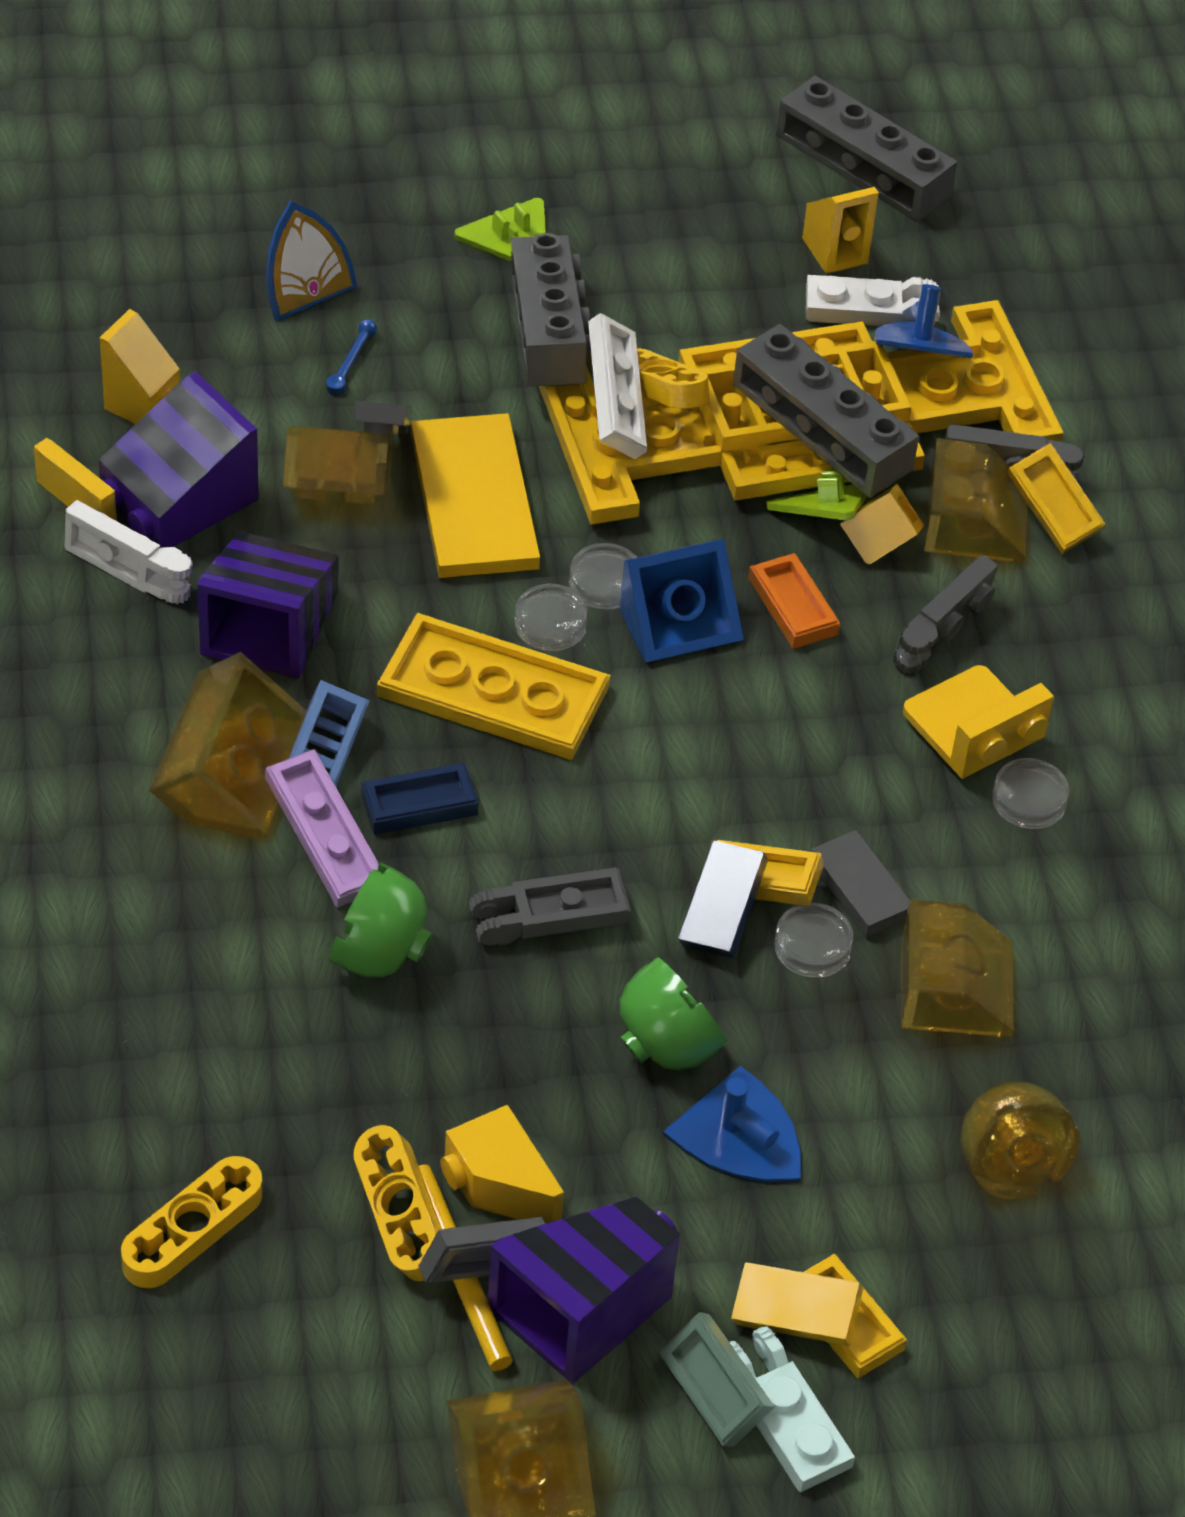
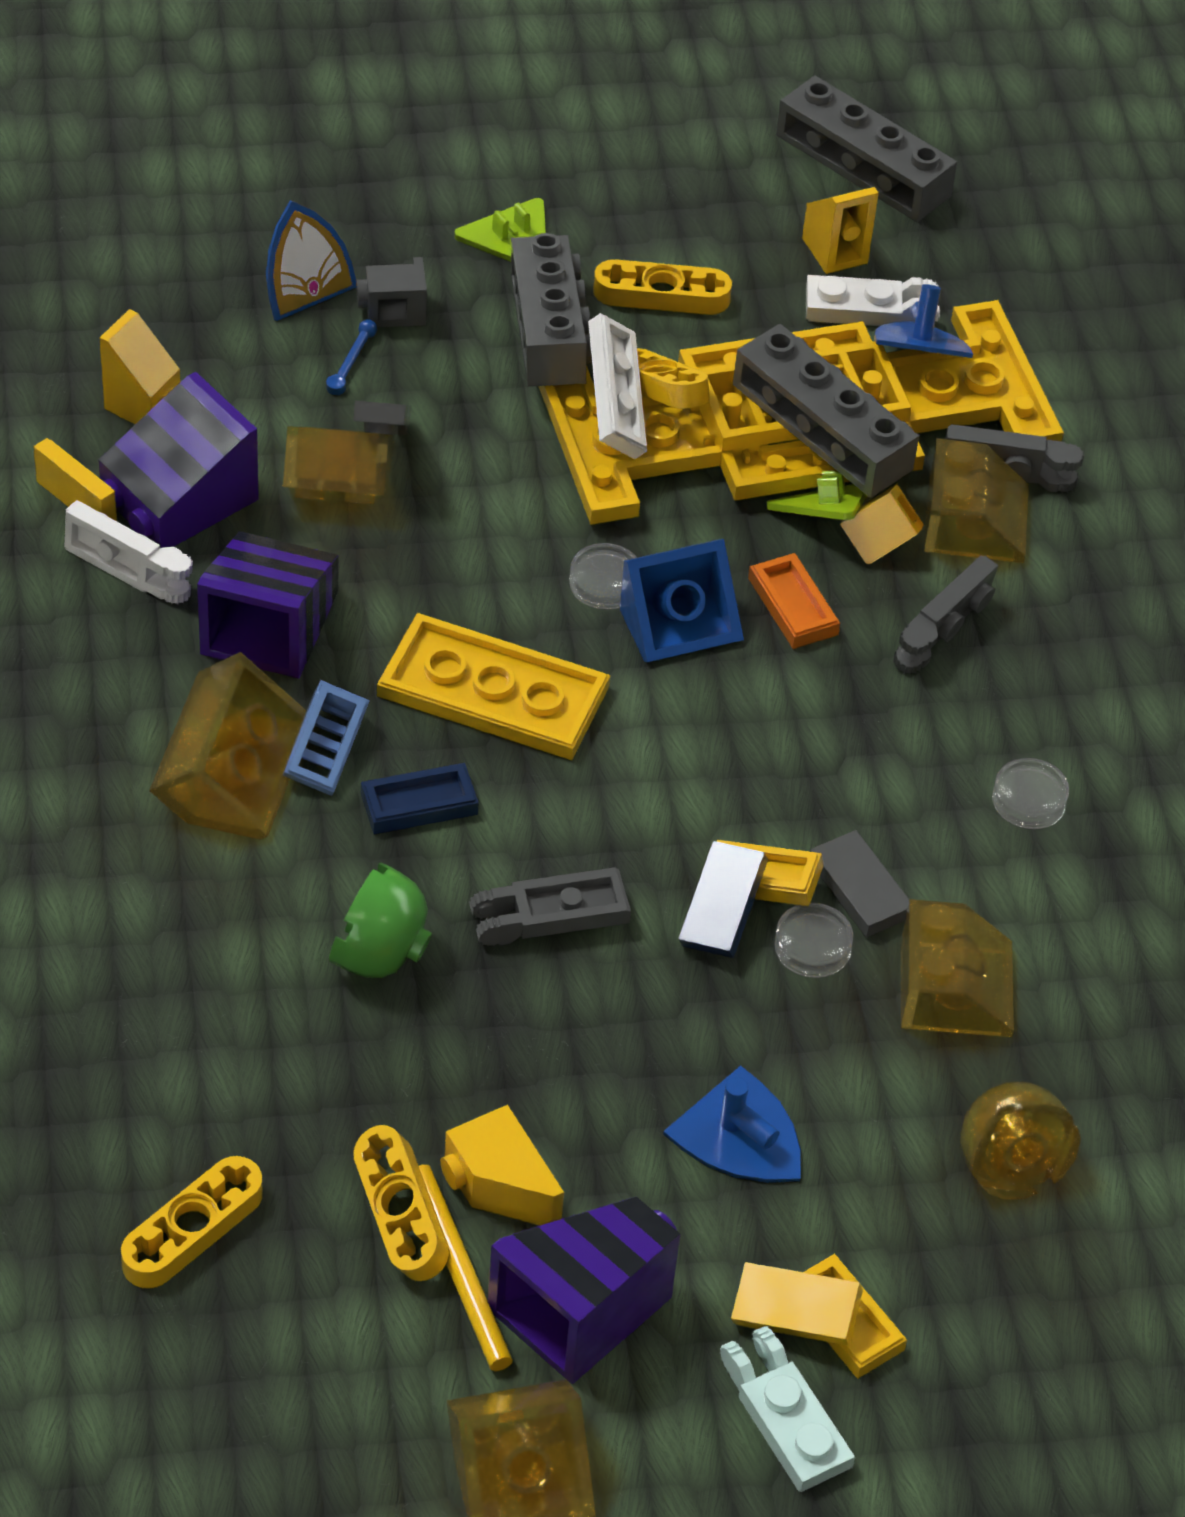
(322, 824): lavender tile -> none
(394, 294): none -> dark grey brick
(467, 1249): dark grey tile -> none
(474, 495): yellow tile -> none
(551, 617): clear piece -> none
(645, 297): none -> yellow beam
(667, 1020): bright green cylinder -> none
(716, 1379): sand green tile -> none
(977, 719): yellow bracket -> none
(1056, 498): yellow tile -> none

